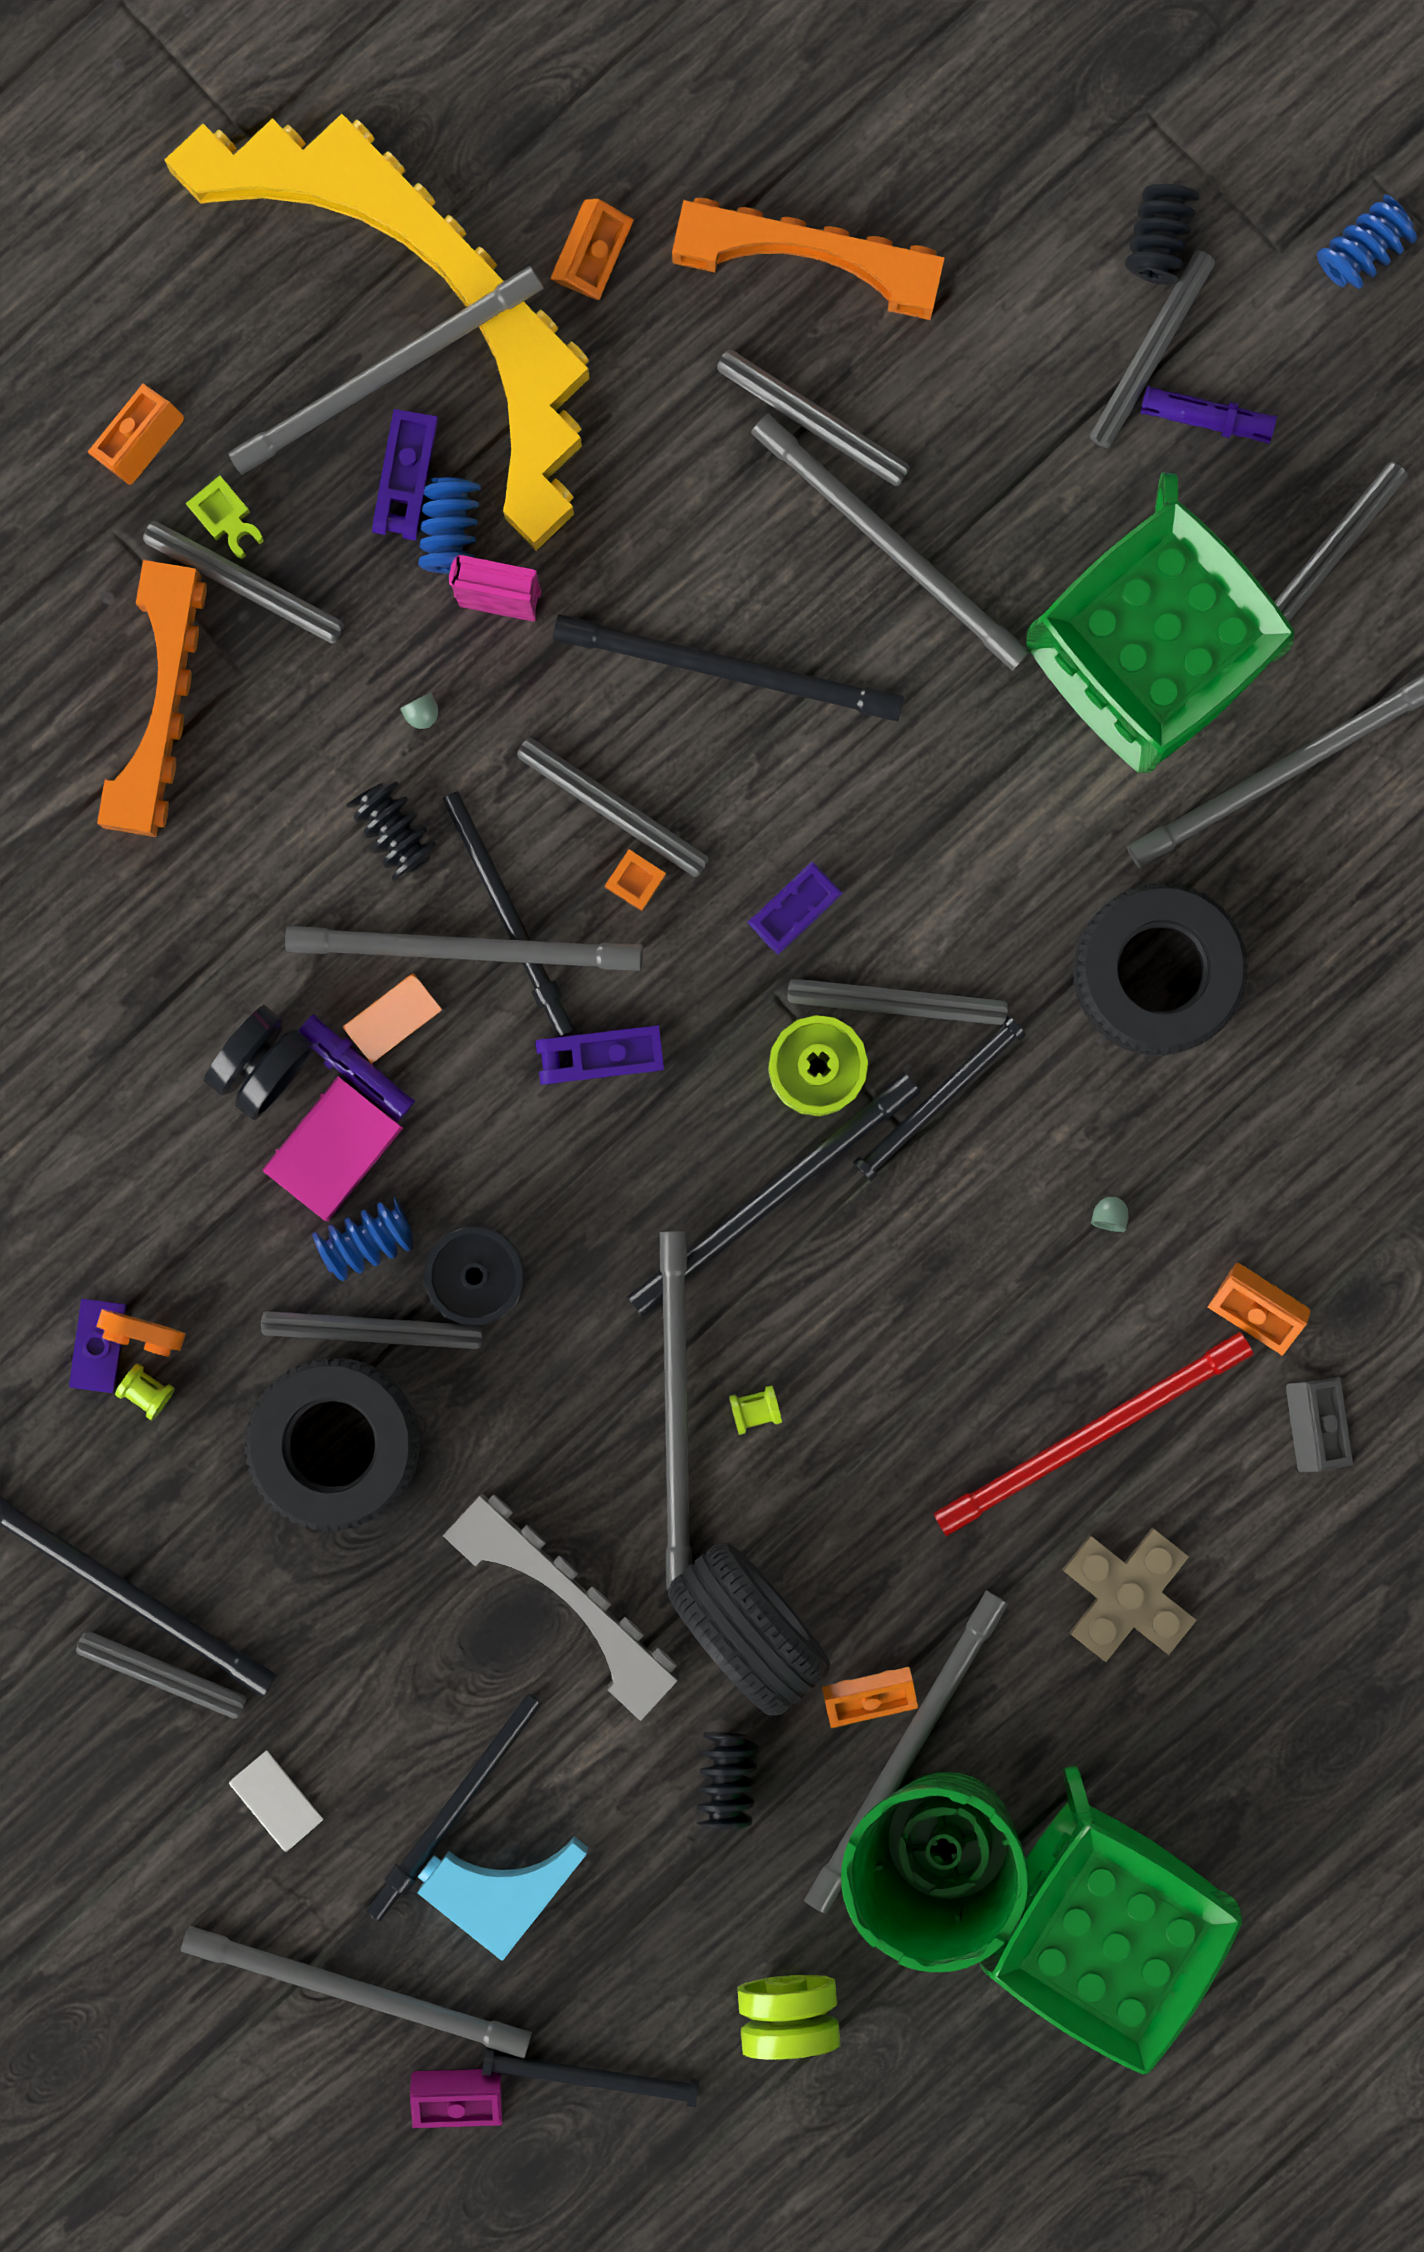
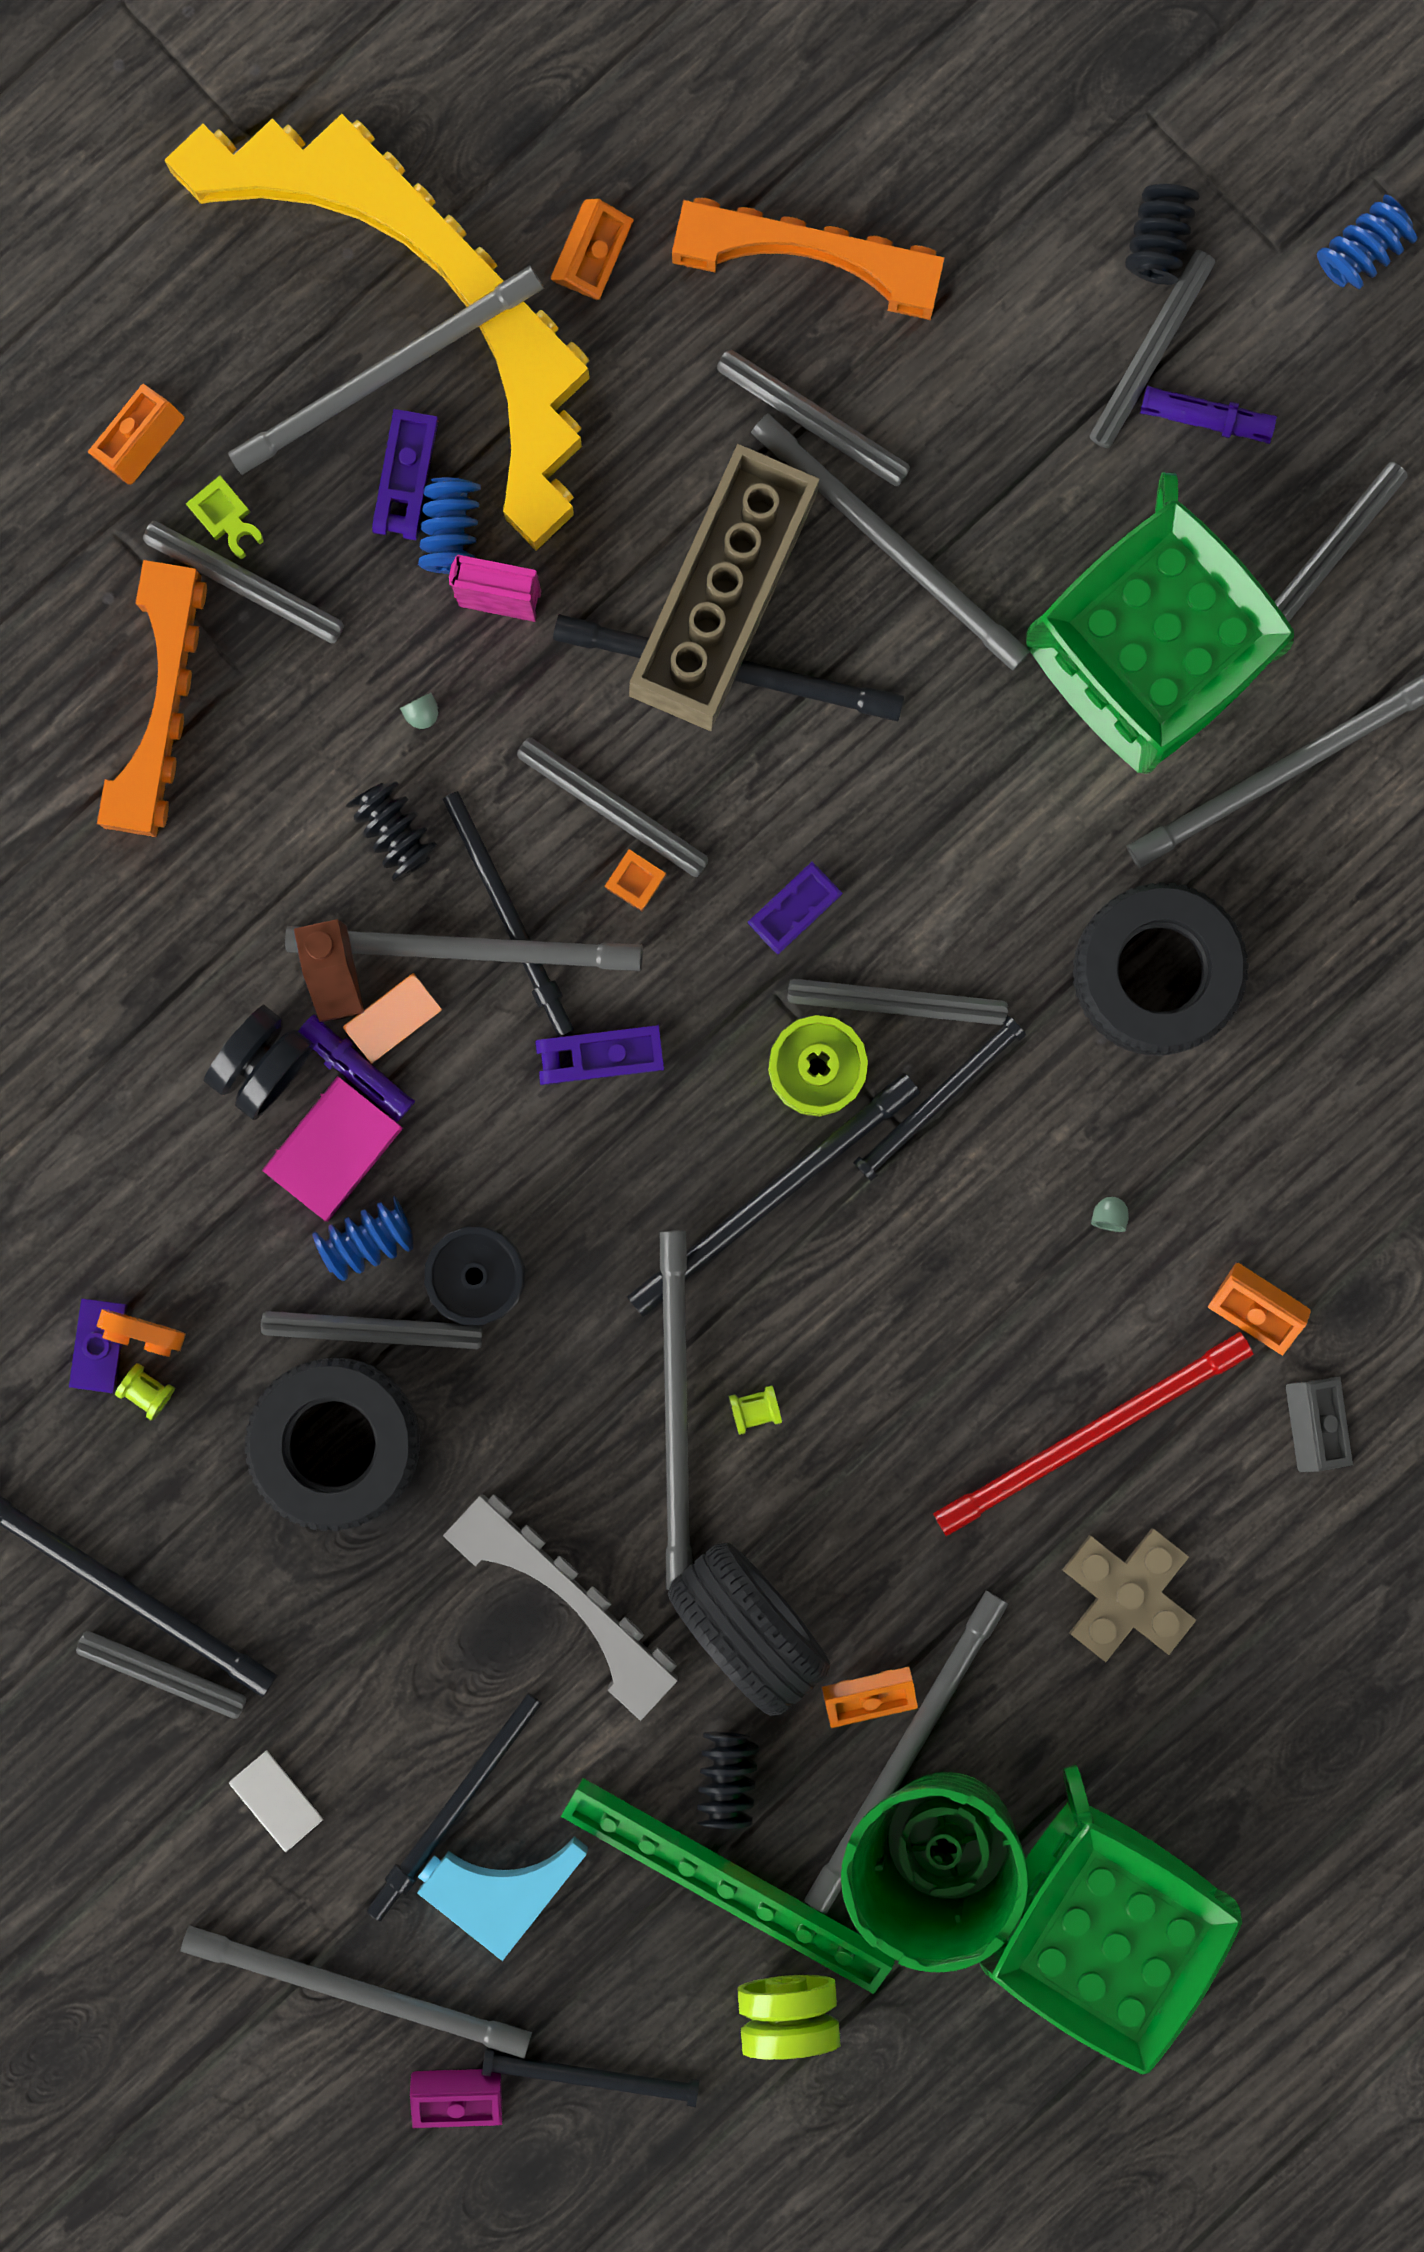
(329, 969): none -> copper slope
(723, 587): none -> dark tan brick
(727, 1885): none -> green plate

